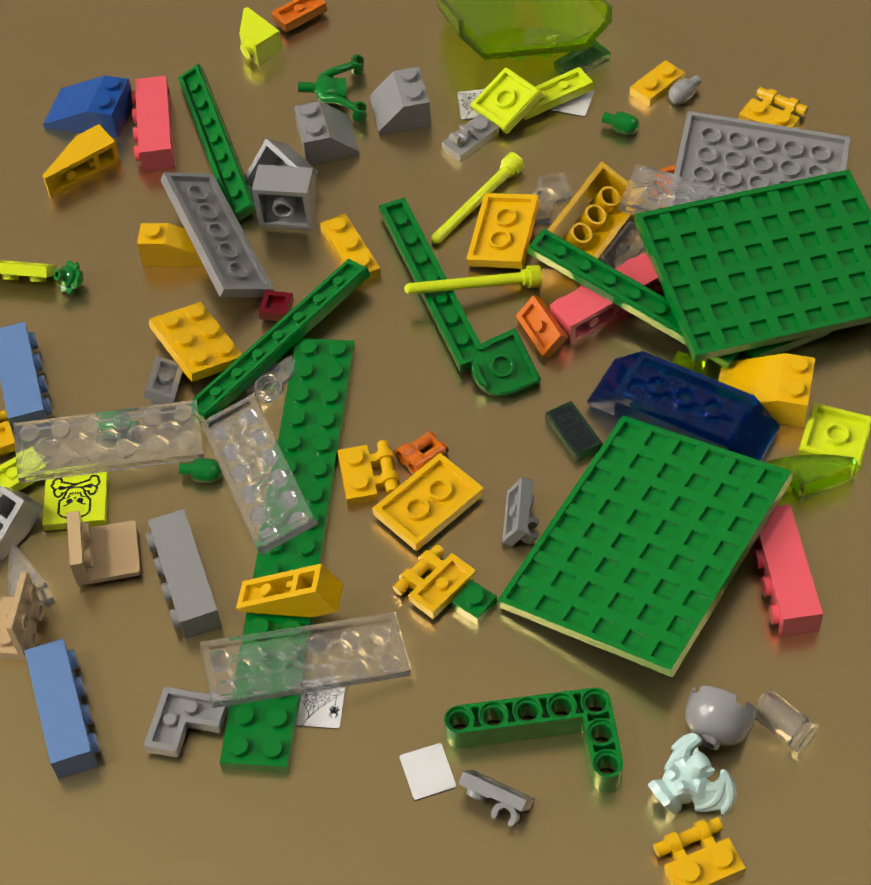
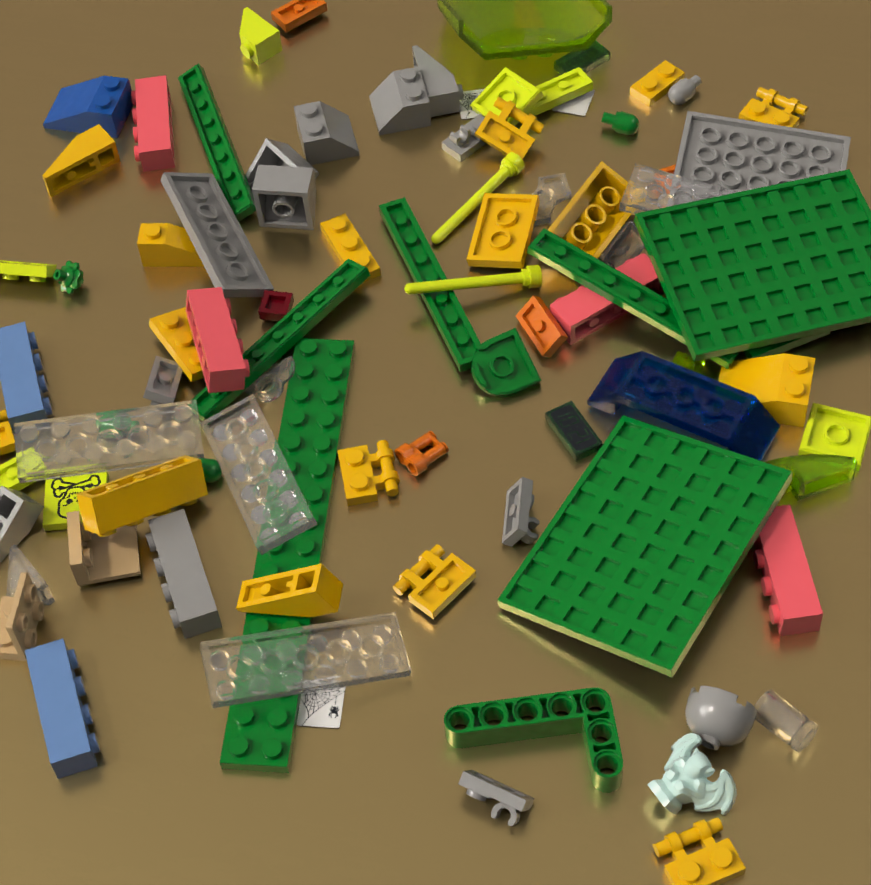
(142, 495): none -> yellow brick
(175, 714): light grey plate -> none
(216, 340): none -> coral brick
(333, 90): green piece -> none
(427, 771): white sticker -> none
(428, 501): yellow plate -> none
(439, 84): none -> light grey slope
(474, 602): green plate -> none
(503, 135): none -> yellow plate

